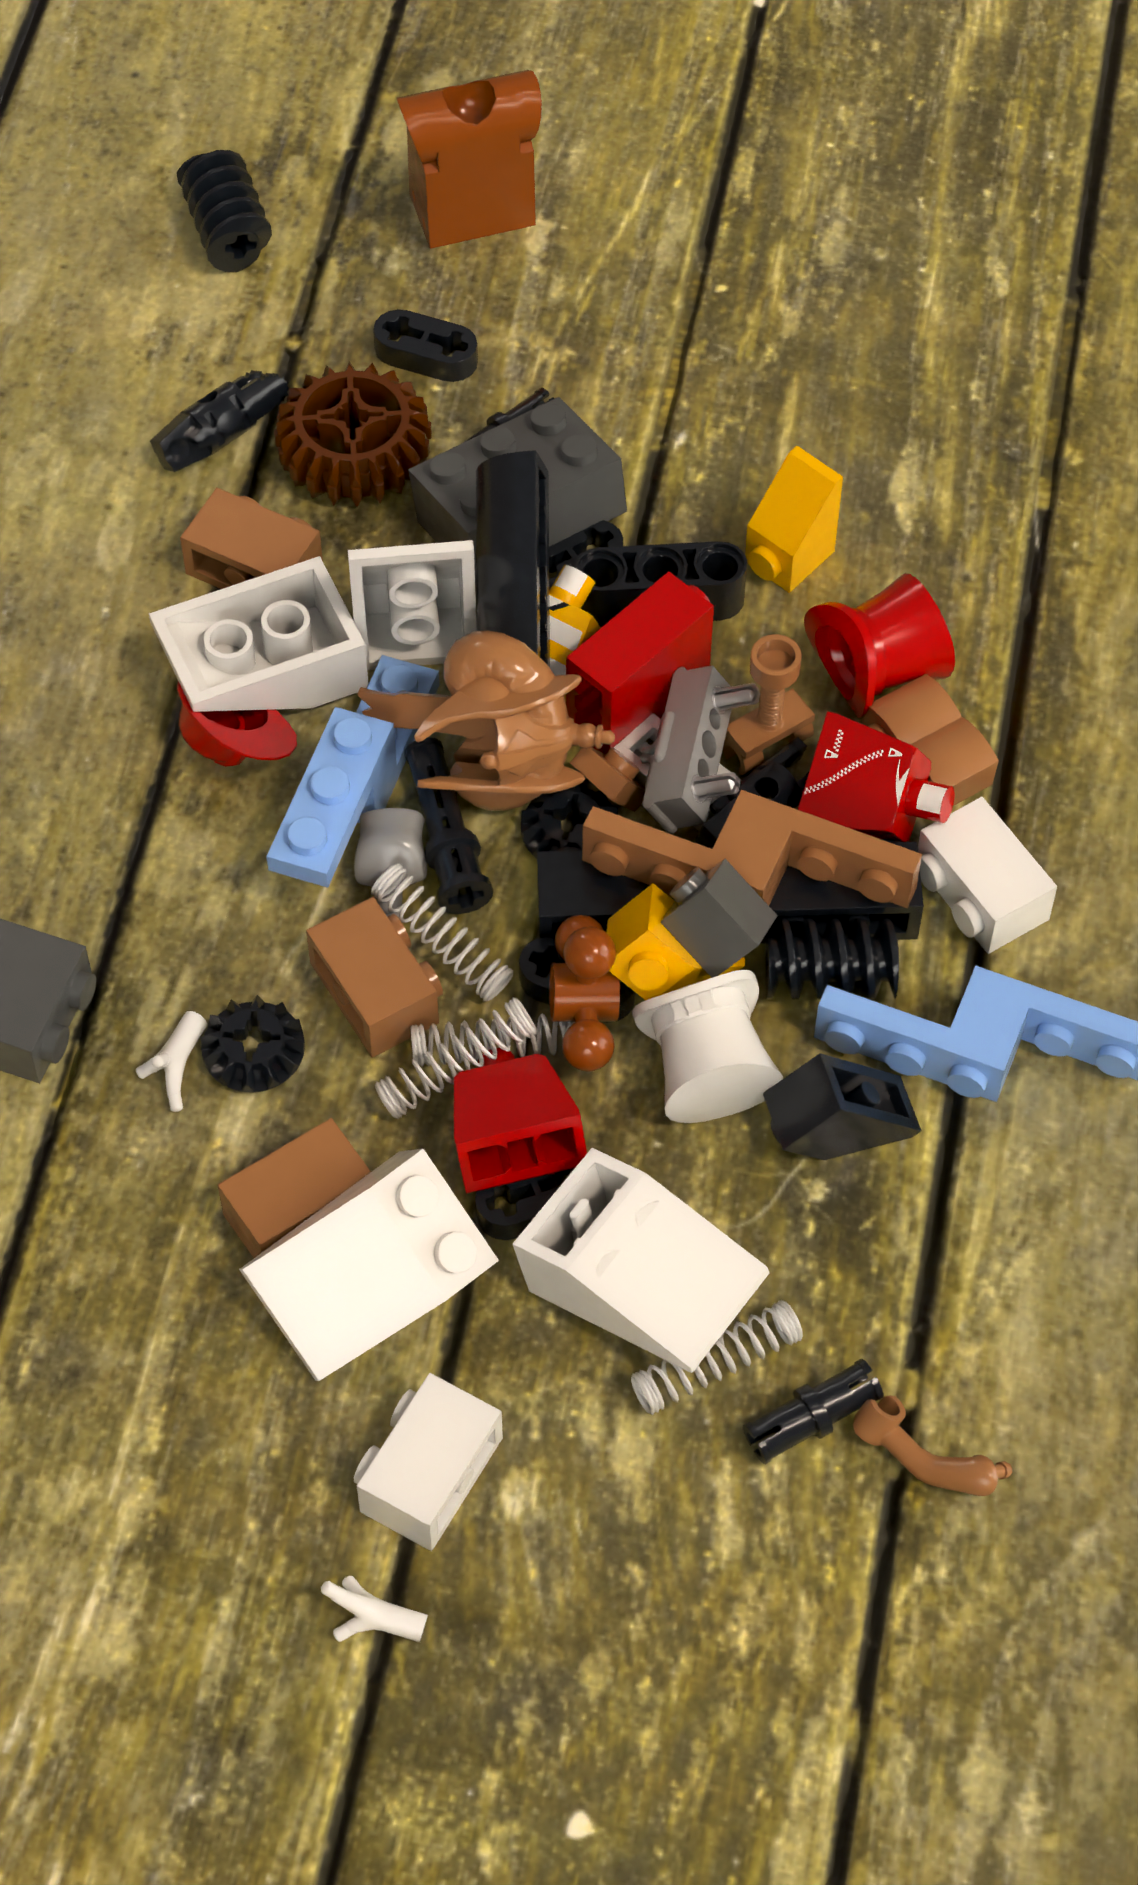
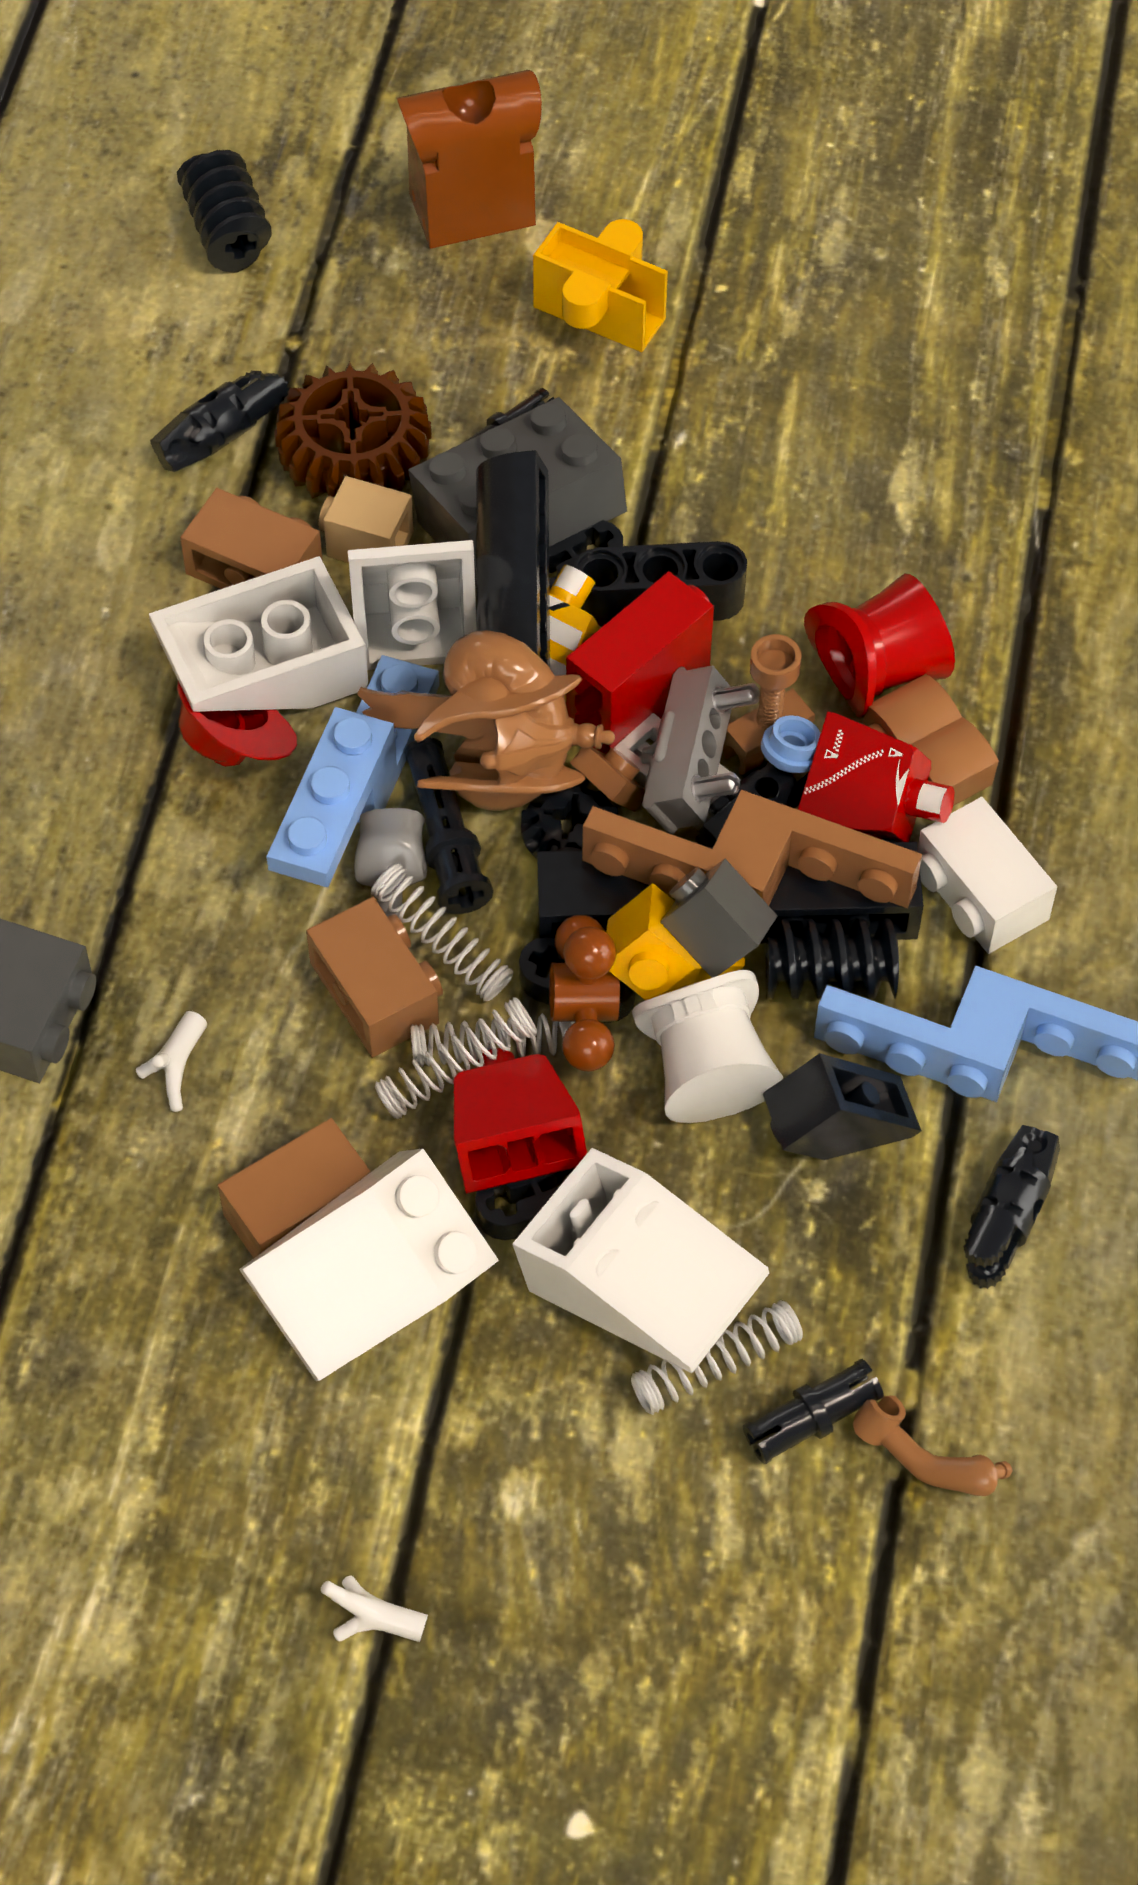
(273, 1060): black gear -> none
(365, 518): none -> tan brick
(425, 345): black beam -> none
(428, 1460): white brick -> none
(601, 282): none -> yellow piece
(790, 744): none -> light blue plate
(795, 521): yellow slope -> none
(1010, 1204): none -> black hinge

